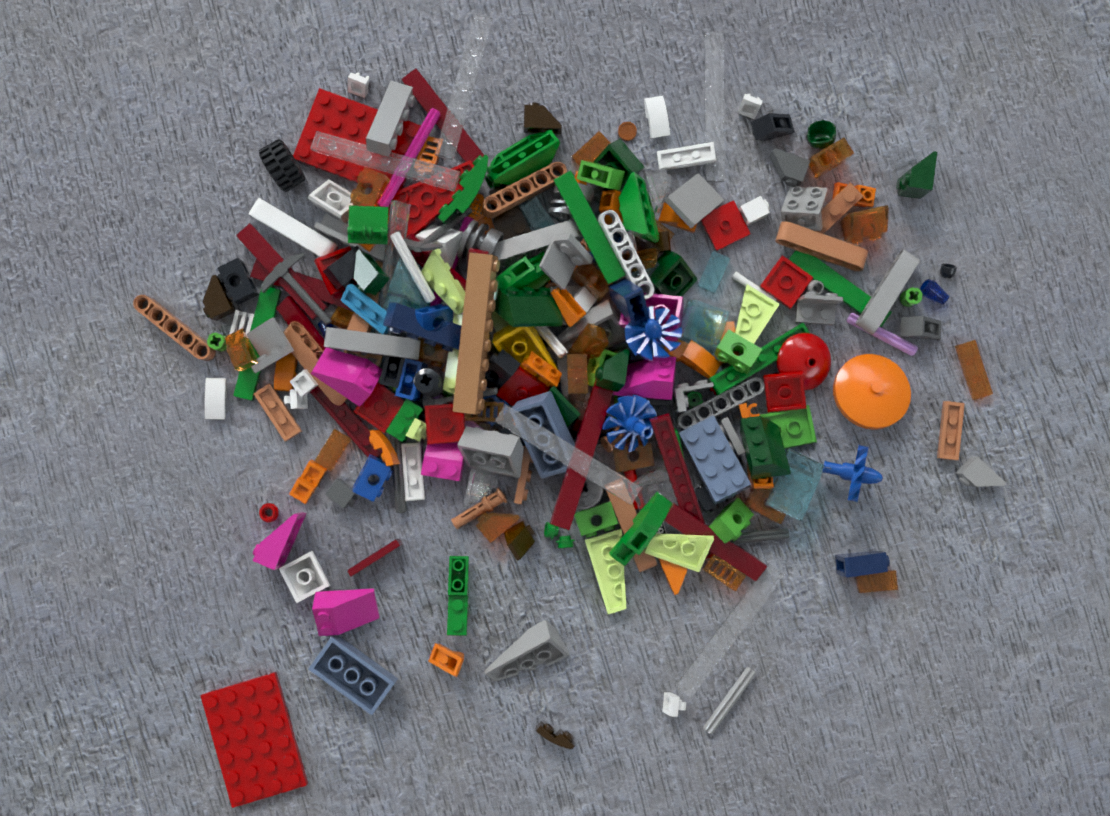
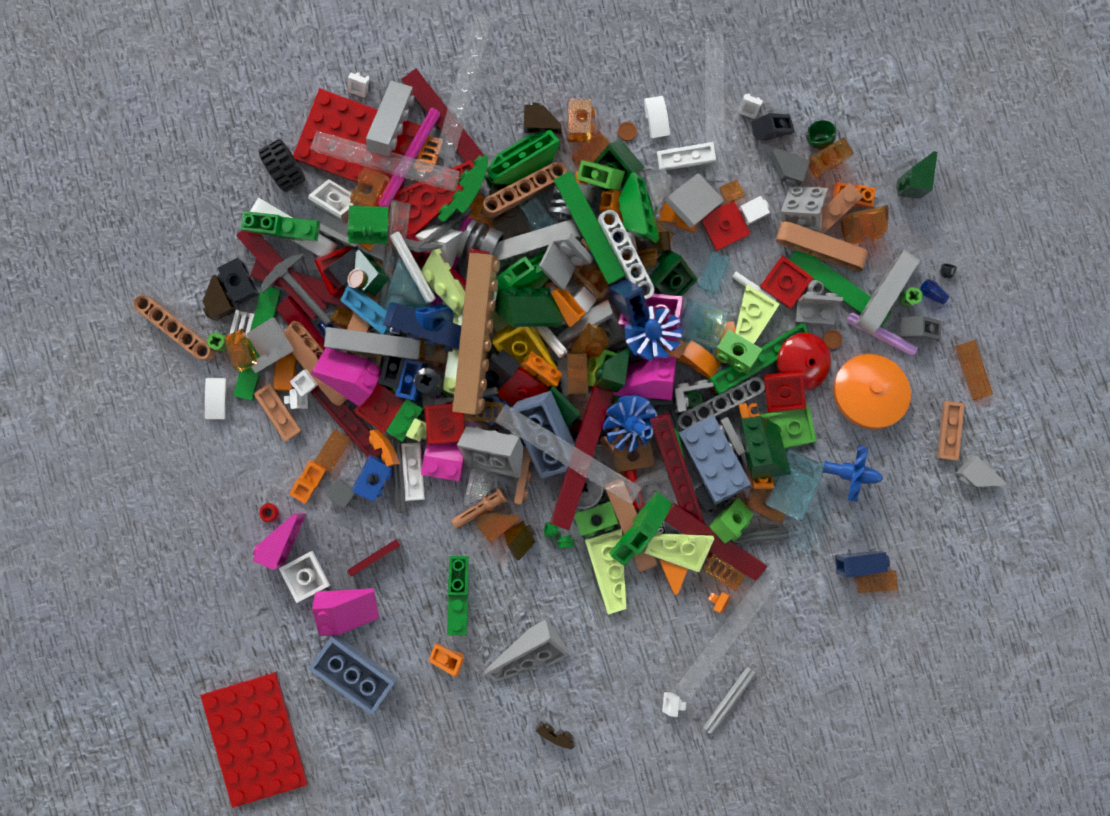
(280, 226): none -> green slope
(356, 278): none -> piece
(580, 110): none -> clear orange brick
(721, 601): none -> orange tile
(732, 192): none -> clear orange tile
(832, 338): none -> dark orange piece

